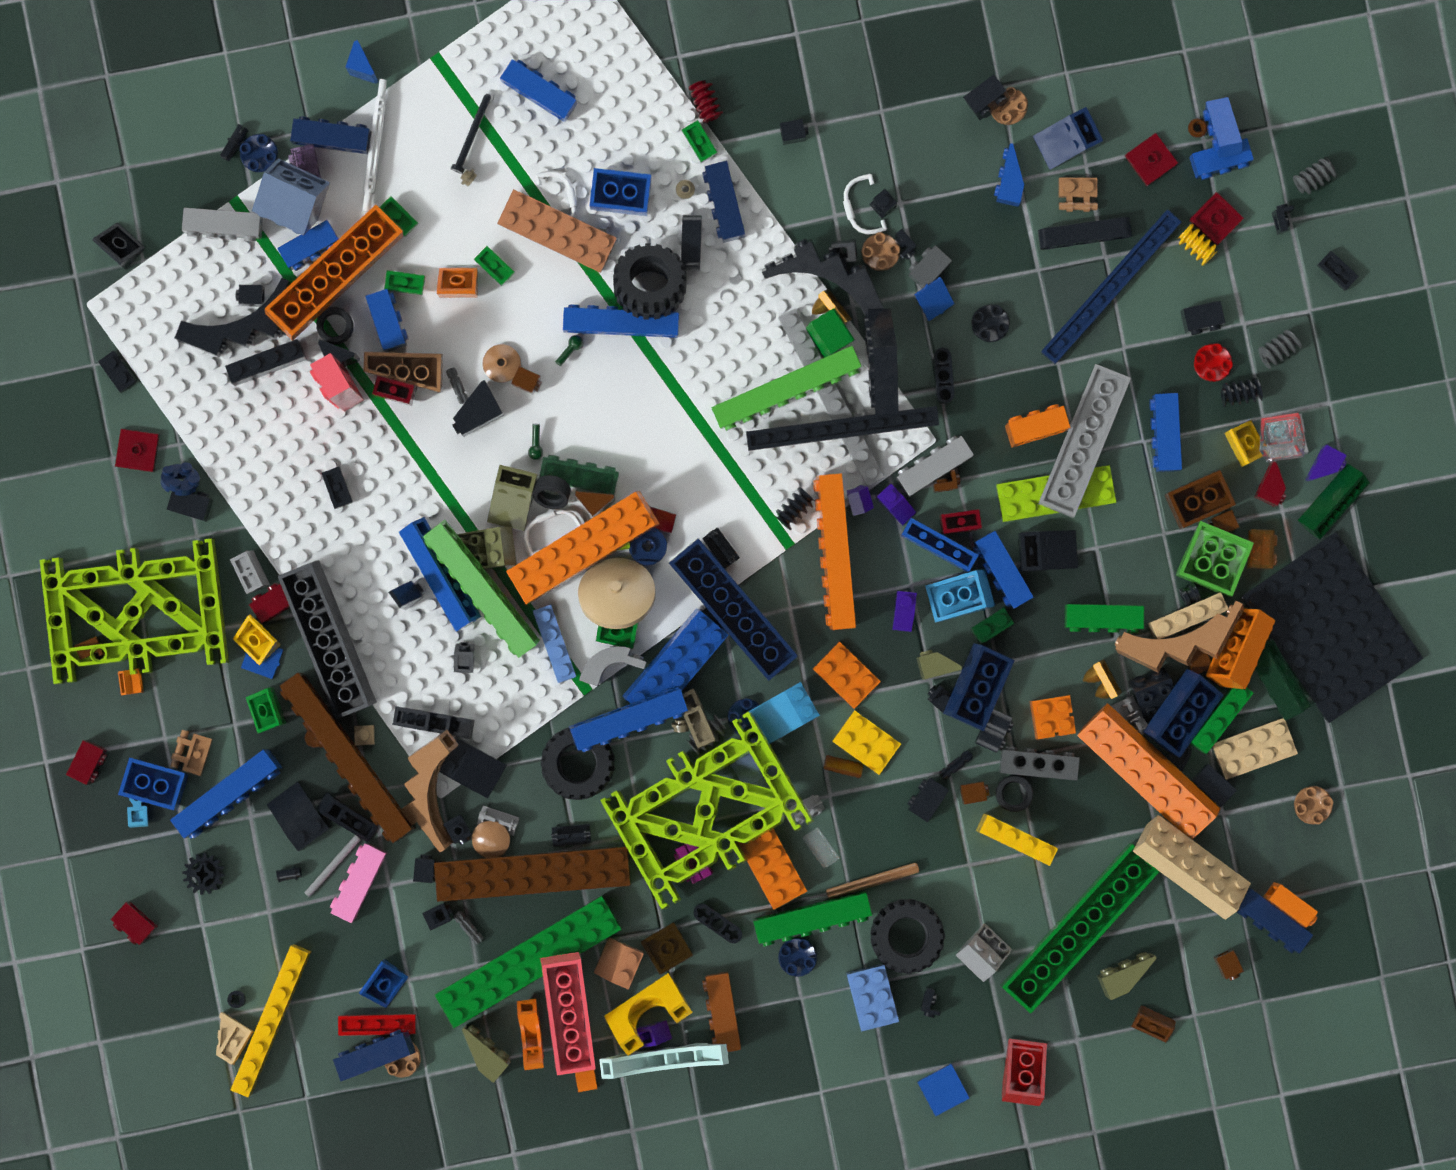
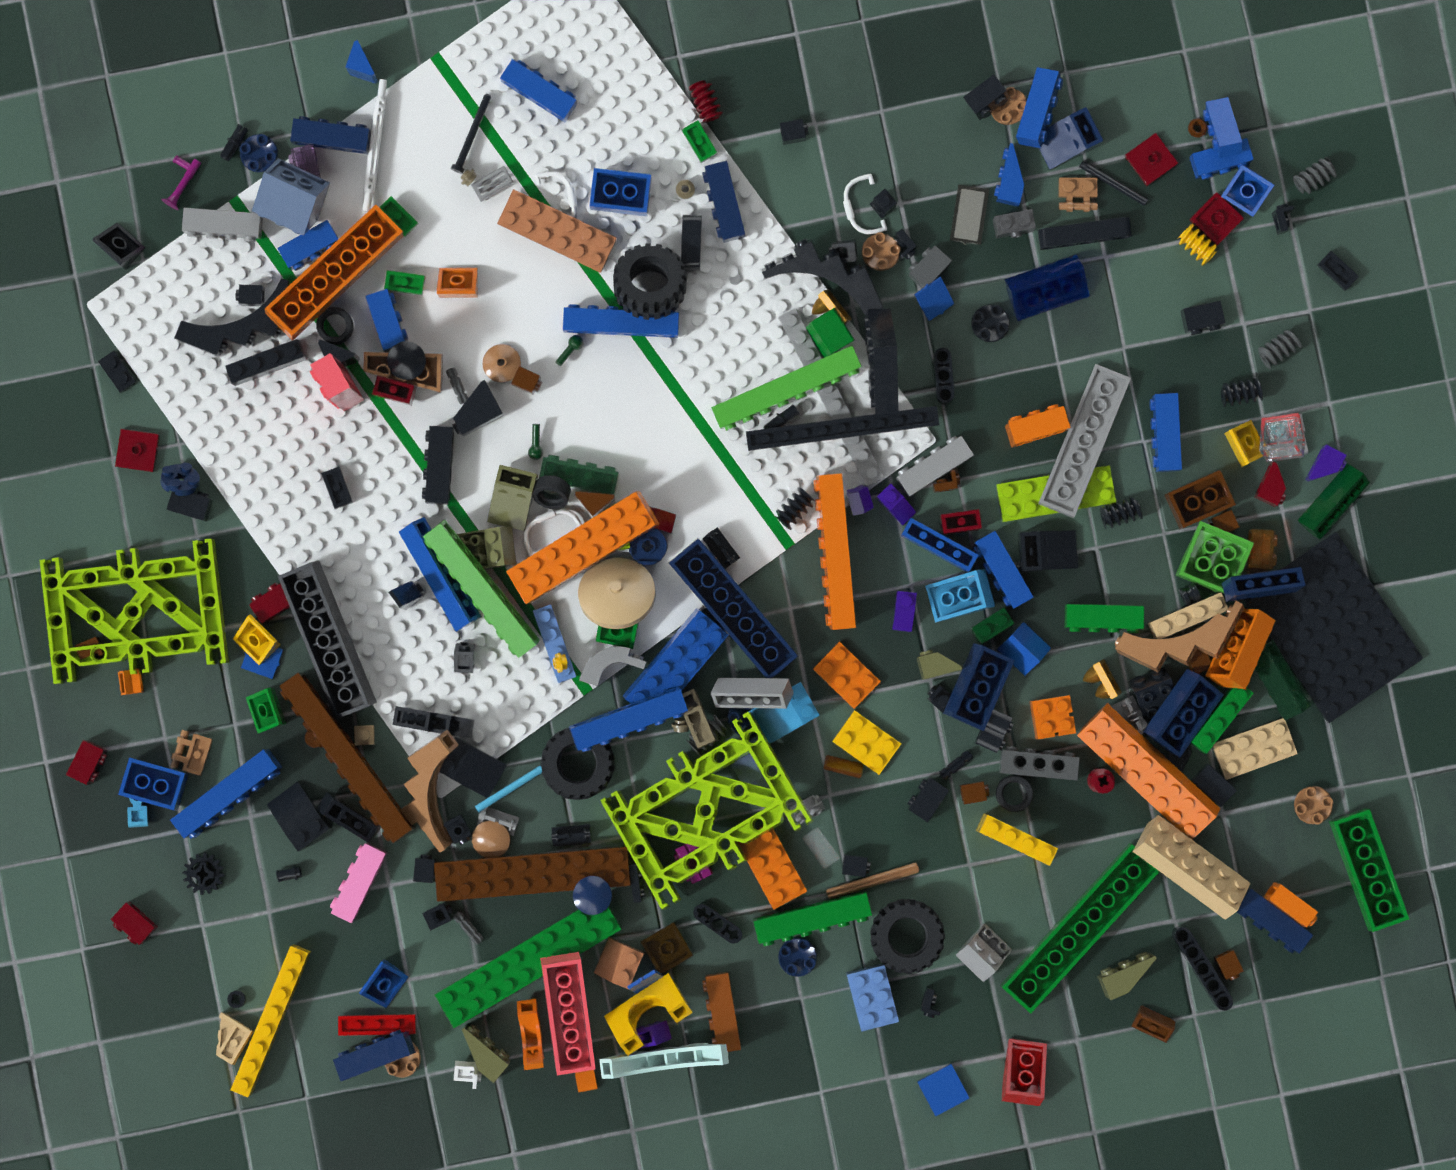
(191, 170): none -> magenta piece
(249, 572): light grey hinge -> none
(332, 866): light grey bar -> none
(406, 360): none -> black dish
(439, 465): none -> black brick
(467, 1072): none -> white bracket
(494, 266): green plate -> none
(495, 190): none -> light grey tile
(508, 789): none -> medium azure bar
(560, 662): none -> yellow plate
(592, 895): none -> dark blue dish
(637, 890): none -> black plate
(645, 981): none -> piece
(752, 693): none -> light grey brick
(782, 418): none -> black axle
(855, 865): none -> black brick
(969, 214): none -> clear smoke piece
(1014, 224): none -> flat silver brick
(1024, 648): none -> blue slope
(1039, 107): none -> blue brick
(1047, 287): none -> clear blue slope
(1107, 777): none -> dark red piece
(1110, 287): dark blue plate -> none
(1113, 183): none -> black bar
(1120, 512): none -> black piece
(1209, 974): none -> black beam
(1213, 362): red dish -> none
(1247, 190): none -> blue slope
(1263, 584): none -> dark blue brick
(1369, 870): none -> green brick

